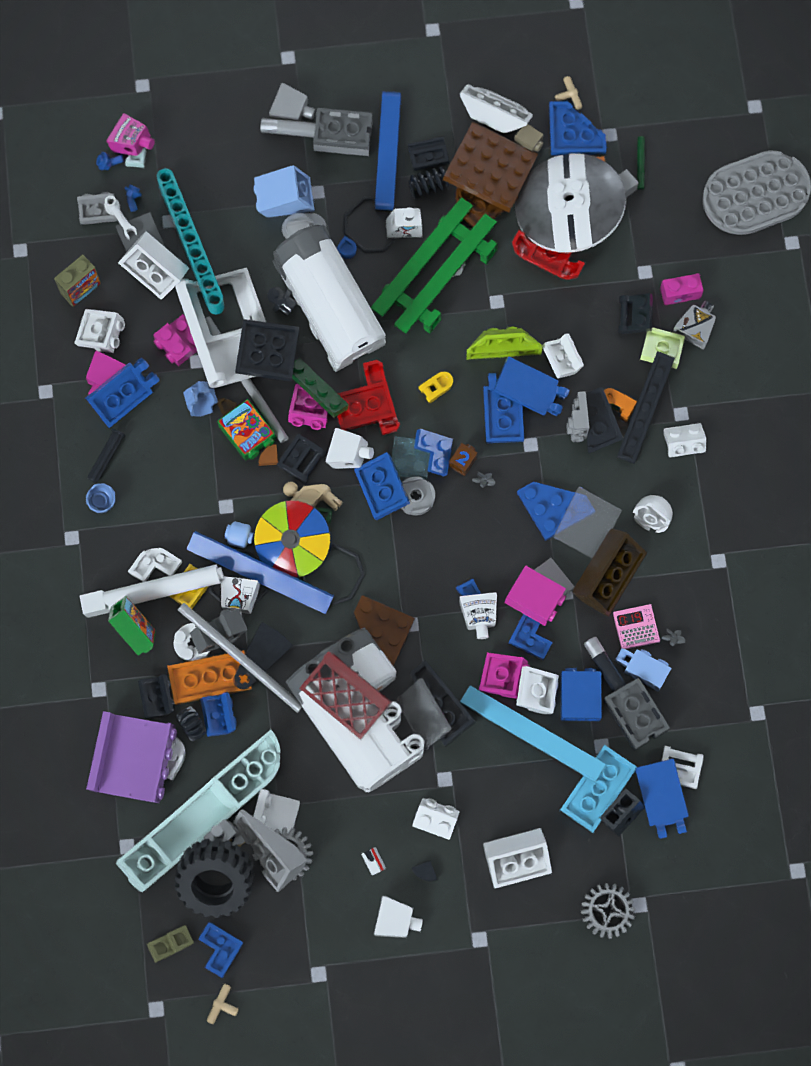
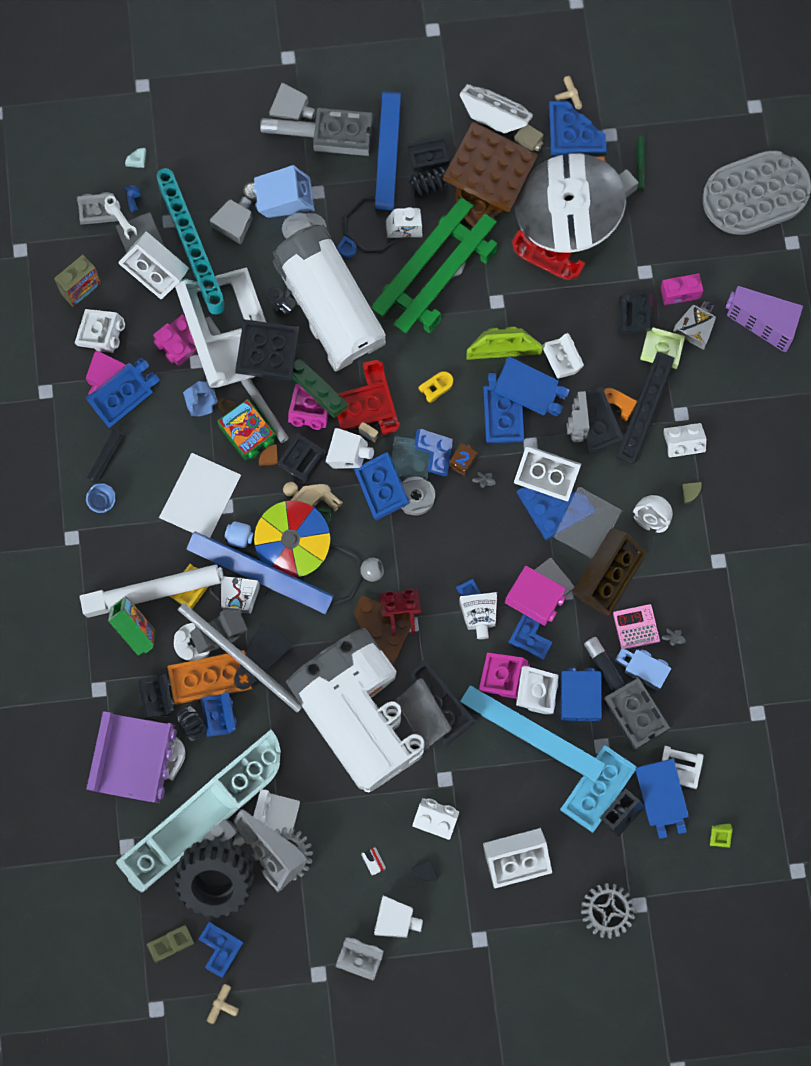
(105, 162): blue plate -> none
(129, 137): dark pink torso -> none
(152, 559): white plate -> none
(200, 496): none -> white sticker
(233, 219): none -> light grey torso
(249, 192): none -> tile
(357, 682): dark red fence -> none
(360, 958): none -> light grey bracket
(368, 432): none -> tan tile
(372, 569): none -> light grey piece
(400, 602): none -> dark red plate
(547, 473): none -> white slope
(691, 491): none -> olive tile
(721, 835): none -> lime slope
(765, 316): none -> medium lavender slope

